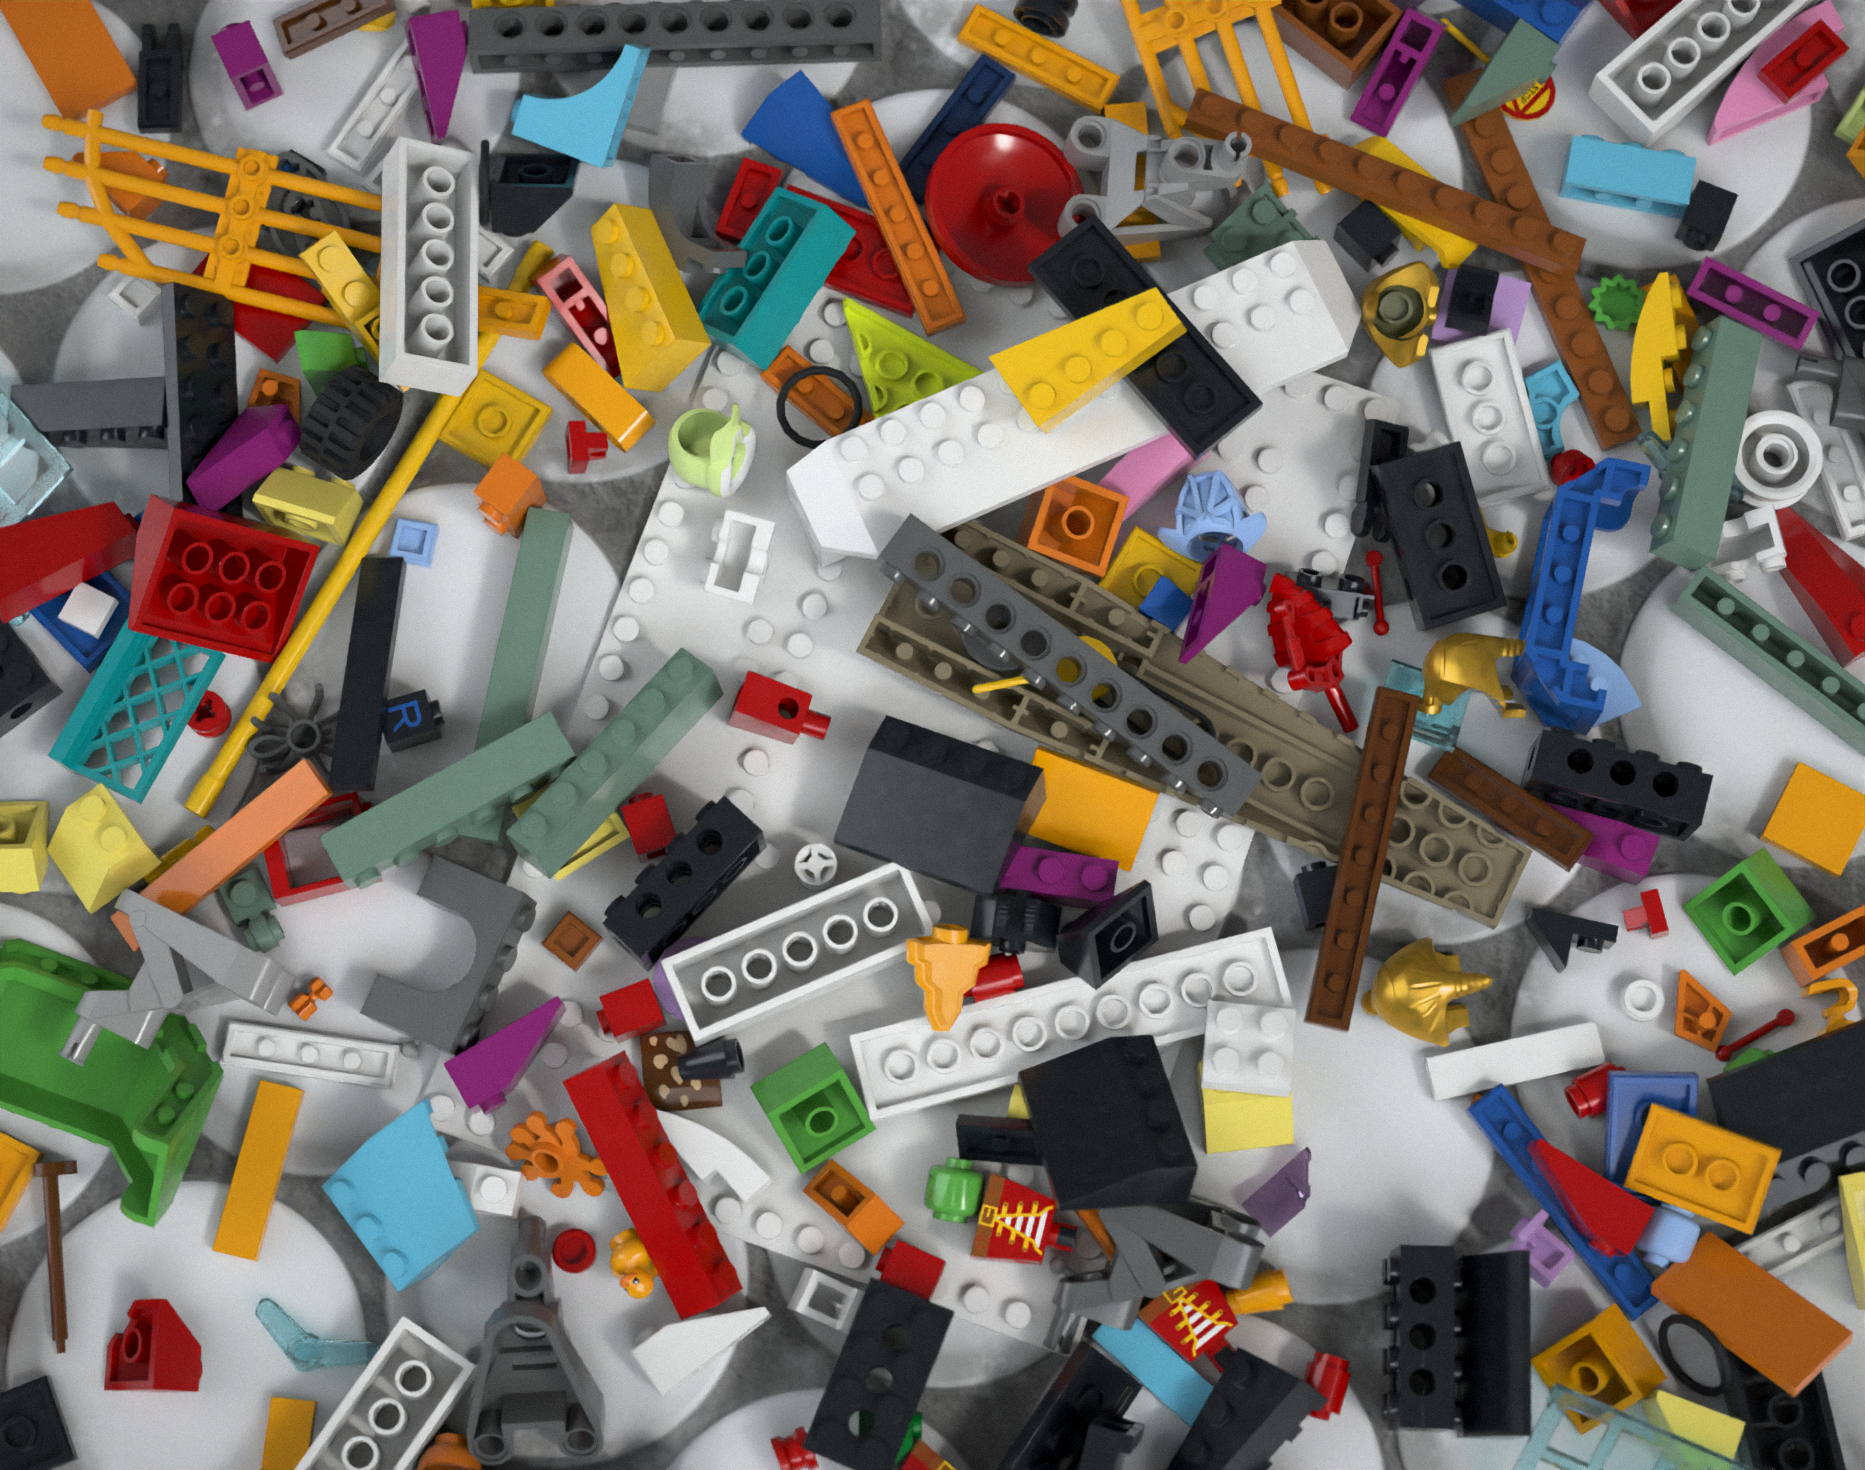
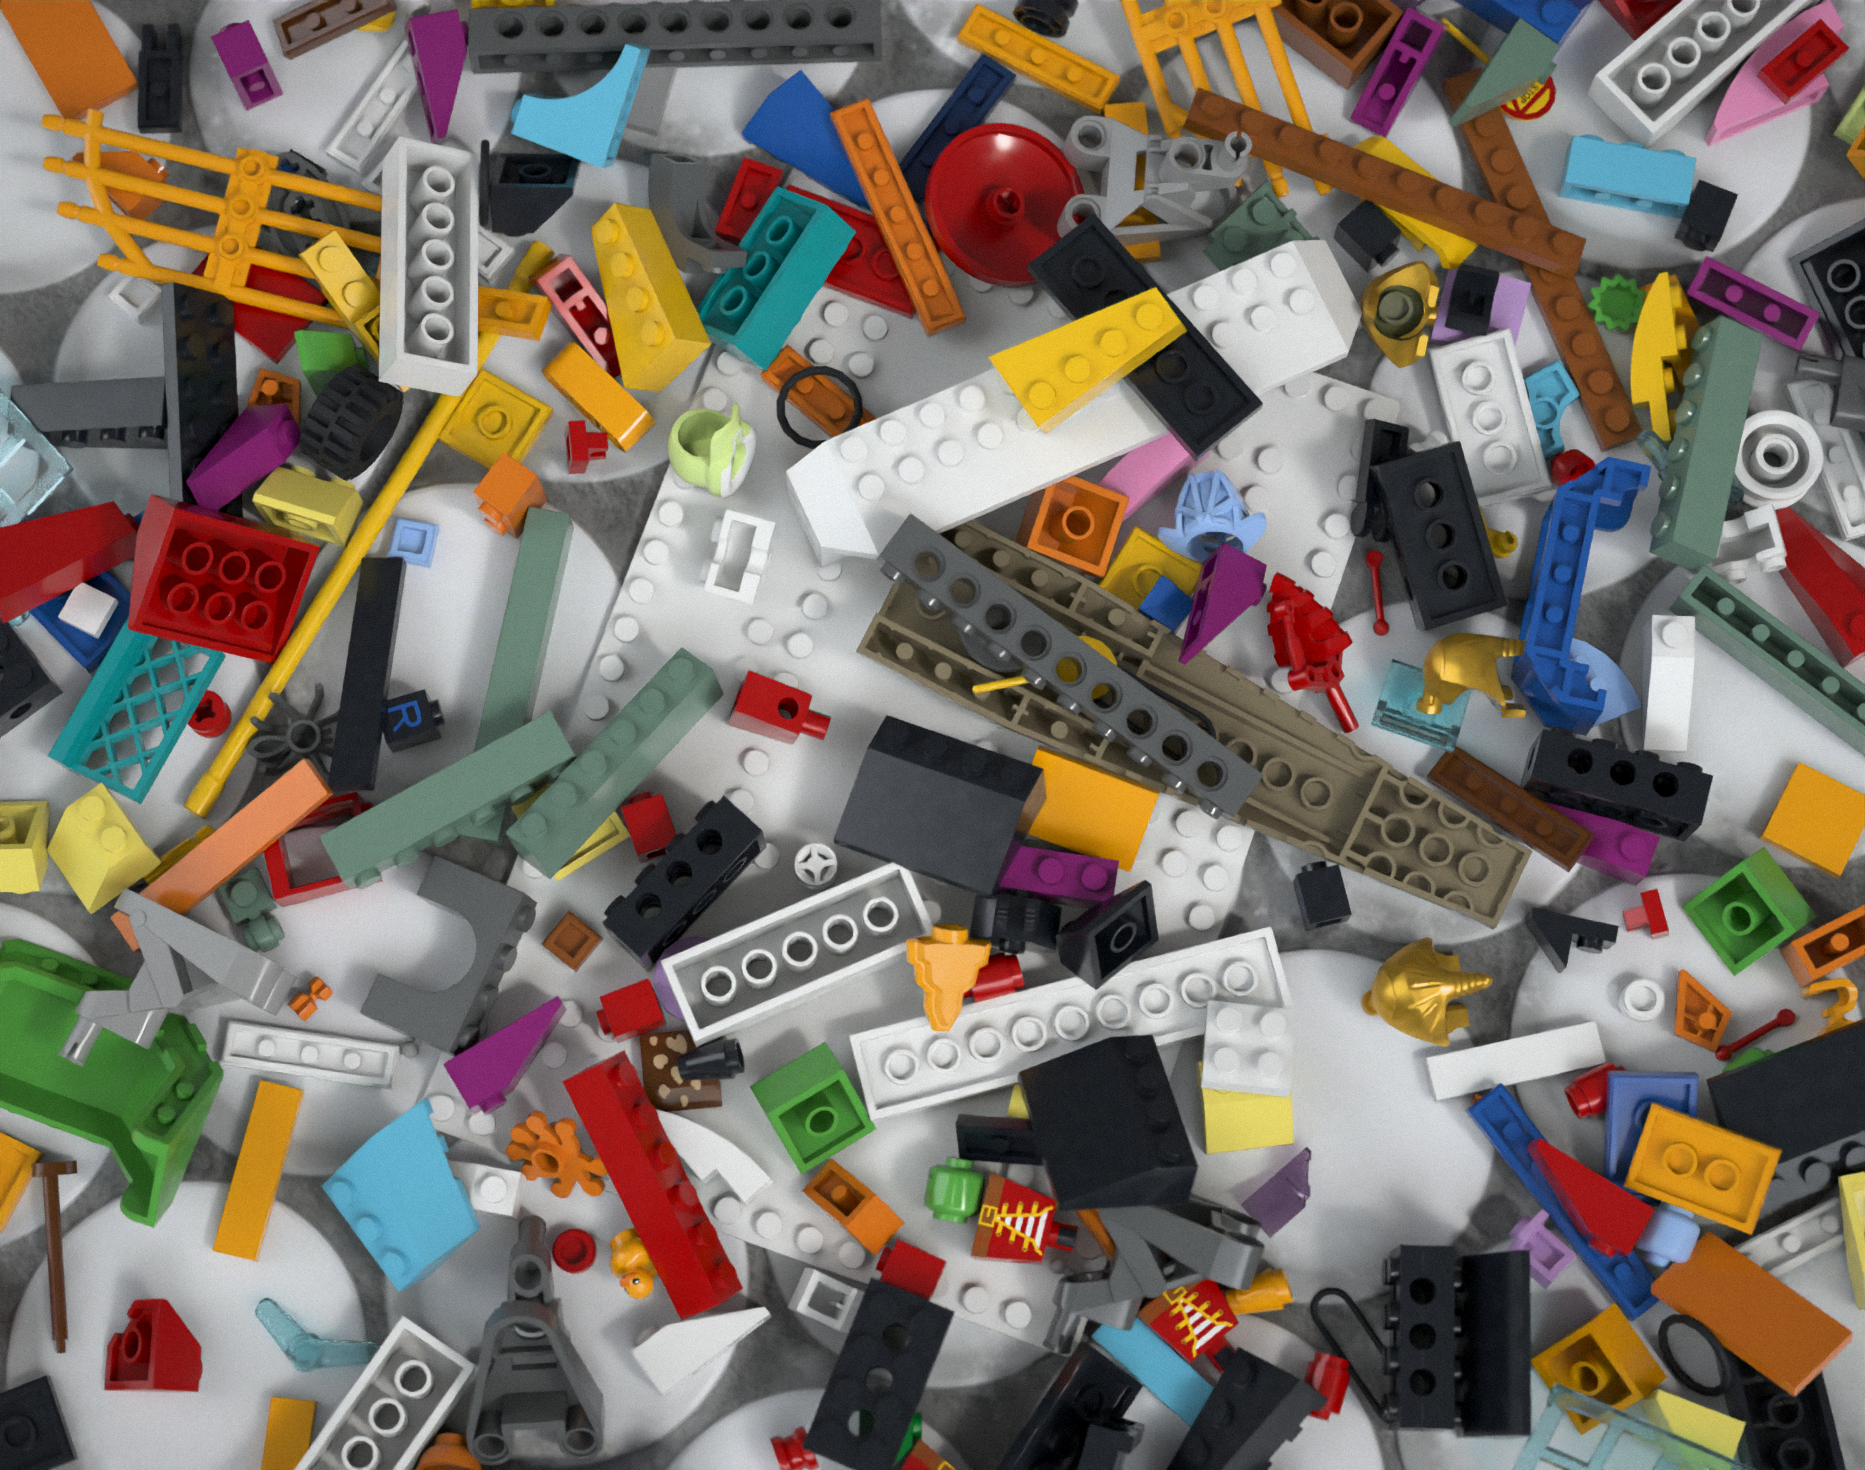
(897, 363): neon yellow tile -> none
(1335, 1291): none -> black piece
(1344, 593): black hinge -> none
(1361, 859): reddish brown tile -> none
(1667, 682): none -> white slope

